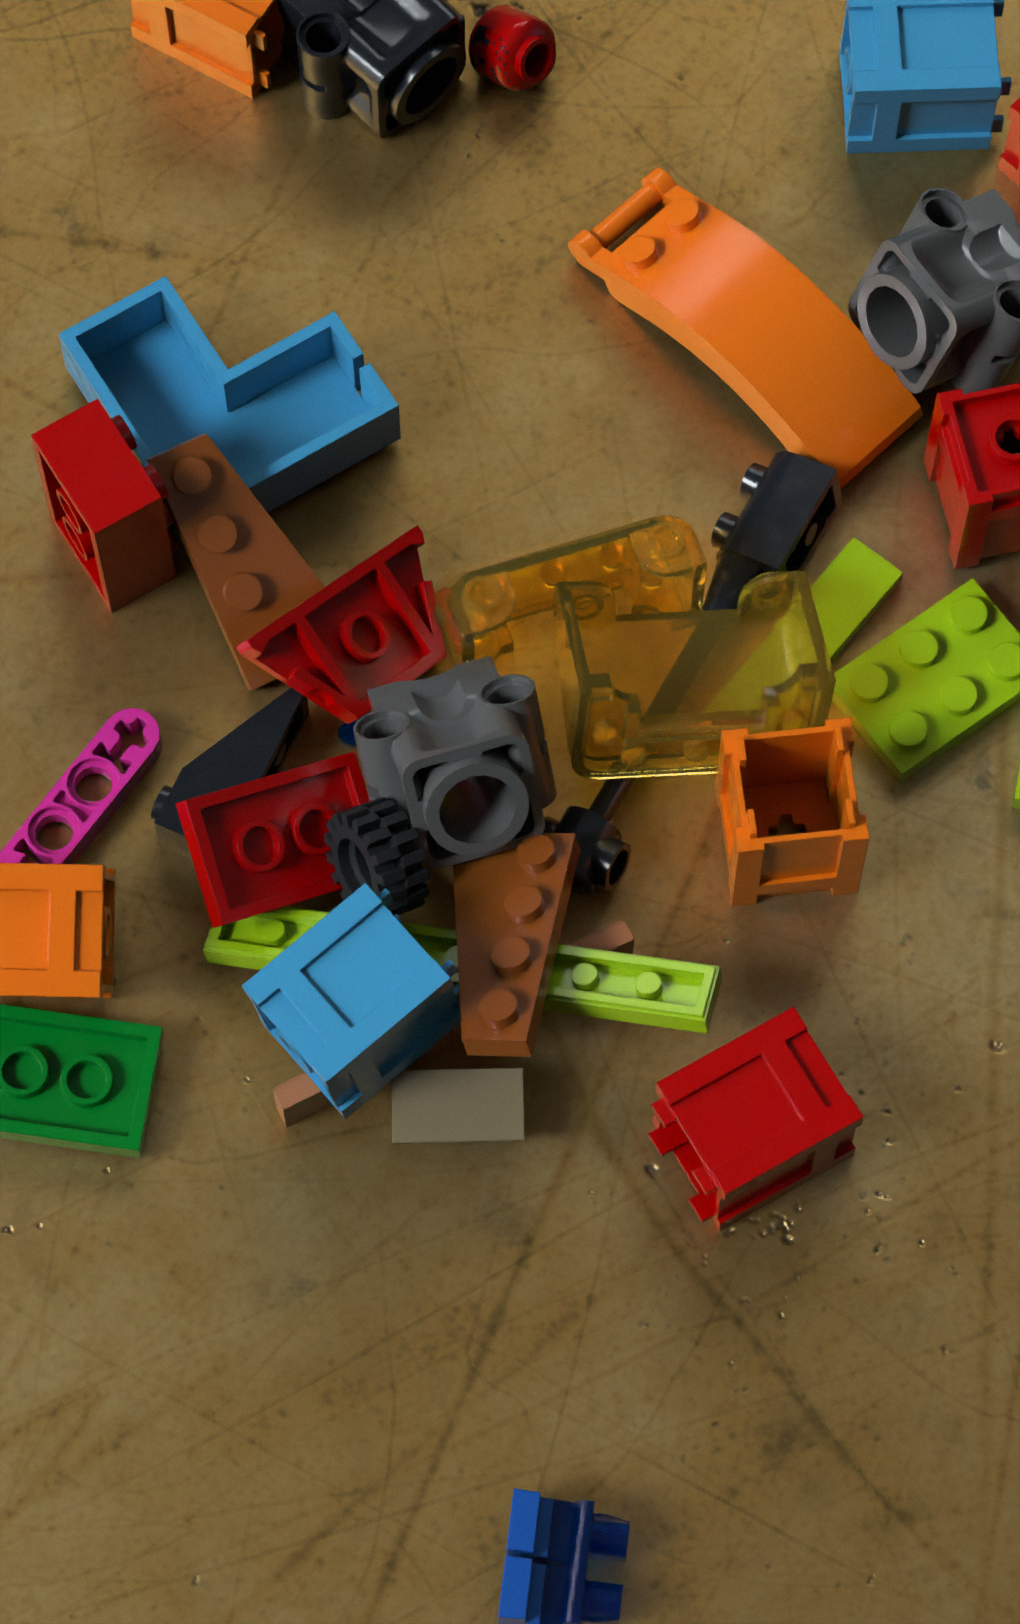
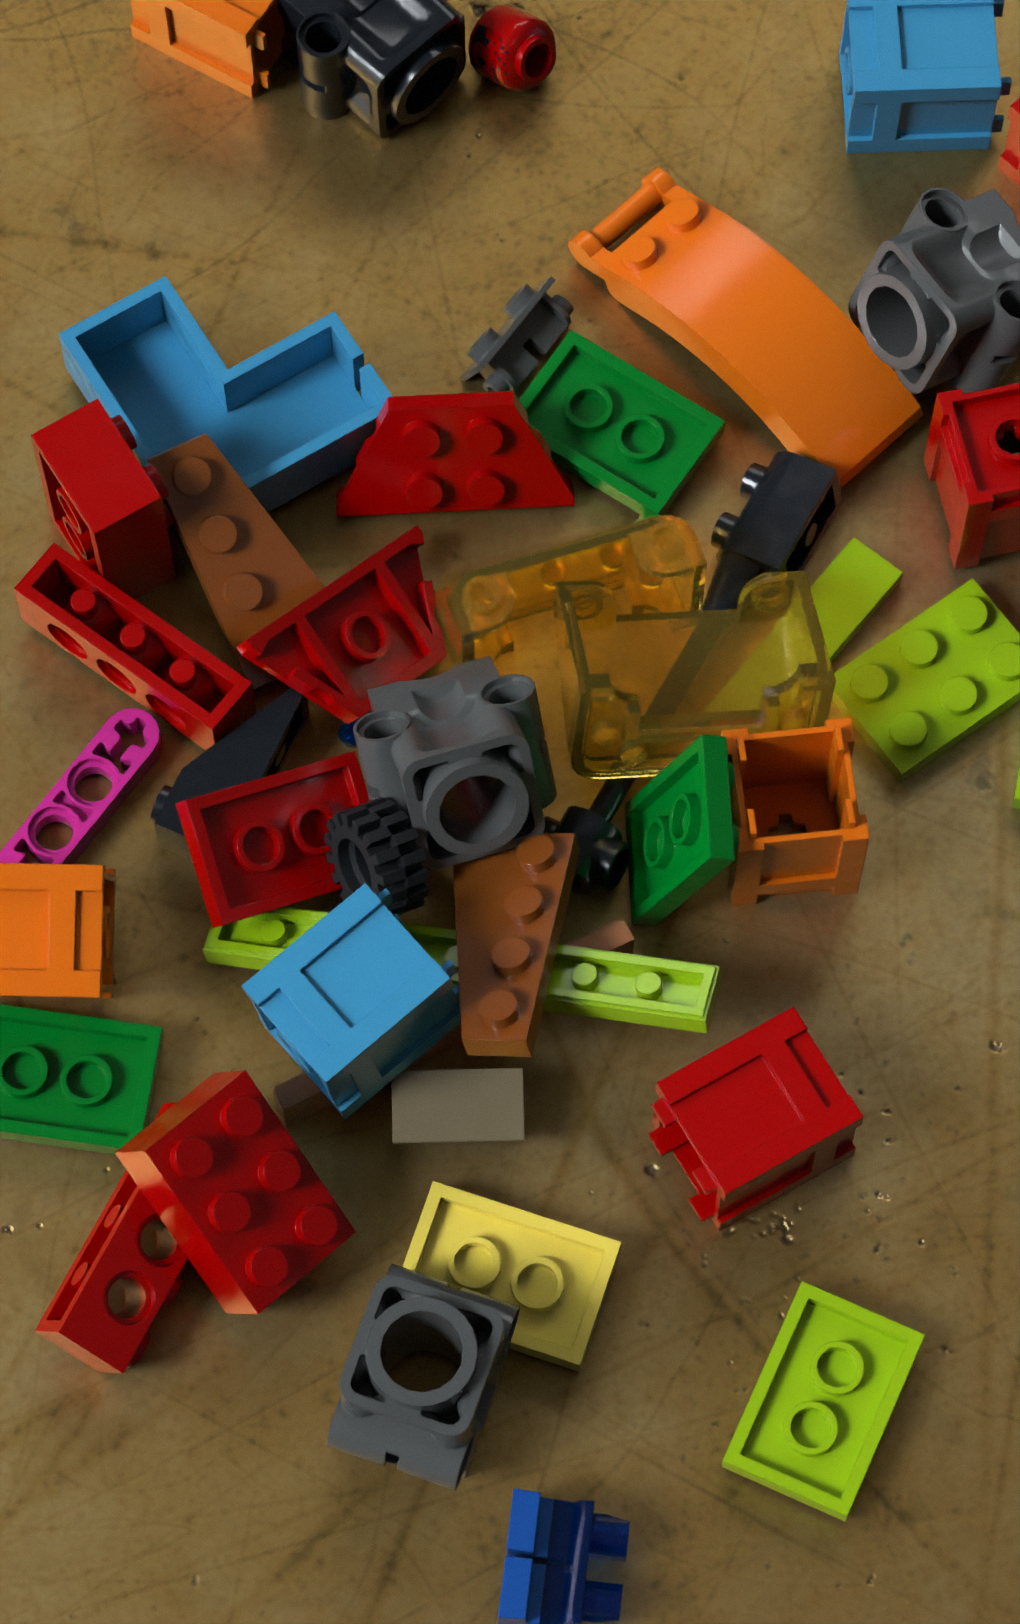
(80, 1311): none -> red brick
(134, 648): none -> red brick
(236, 1192): none -> red brick
(432, 1430): none -> dark grey piece
(453, 457): none -> red wing
(522, 1259): none -> light yellow plate
(532, 319): none -> dark grey hinge
(618, 426): none -> green plate
(680, 830): none -> green plate
(823, 1401): none -> lime plate

